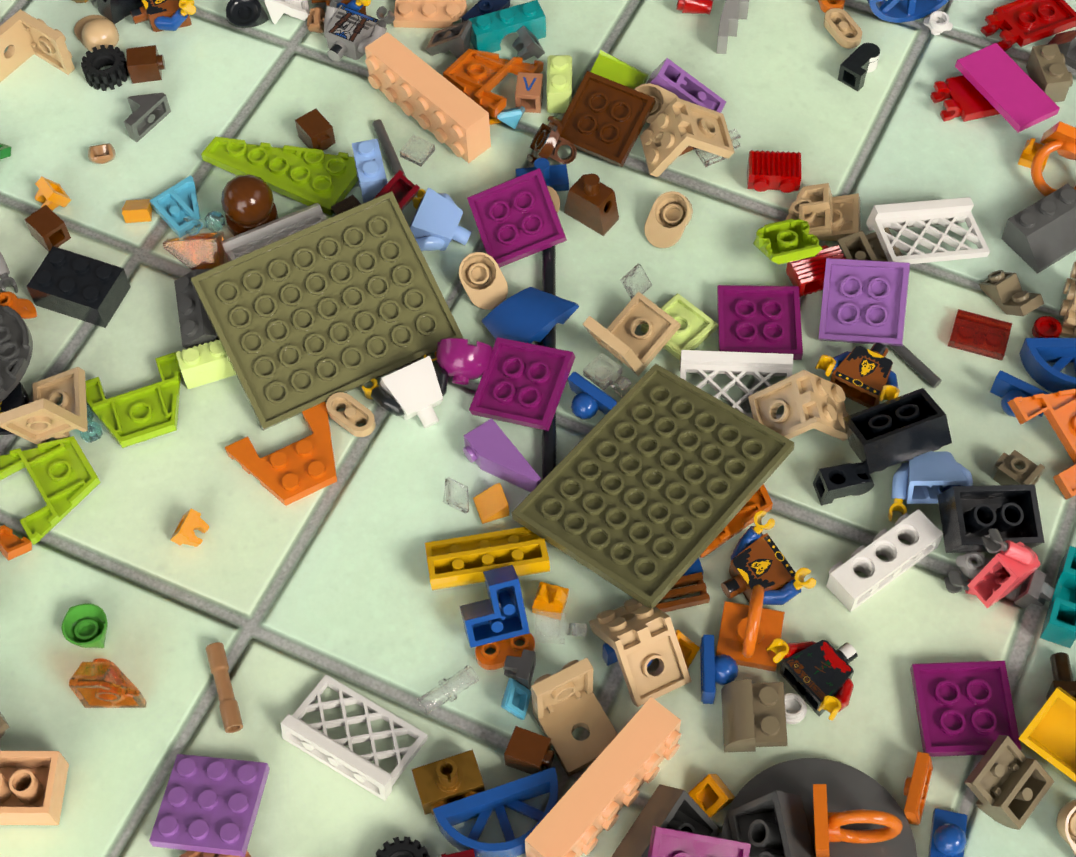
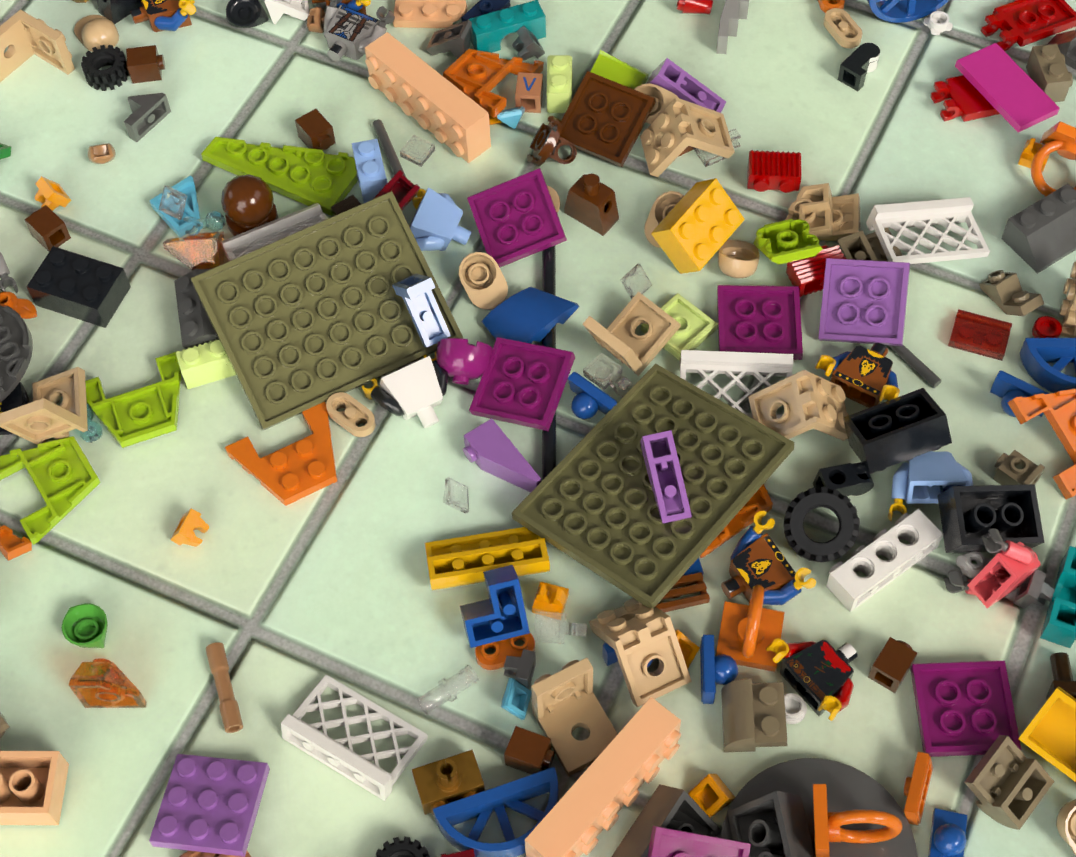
(137, 211): light orange slope -> none
(173, 202): none -> clear slope
(423, 308): none -> bracket
(491, 504): light orange slope -> none
(554, 175): blue tile -> none
(665, 476): none -> medium lavender slope
(698, 226): none -> yellow piece
(738, 258): none -> tan cap
(828, 499): none -> black tyre
(892, 664): none -> reddish brown brick

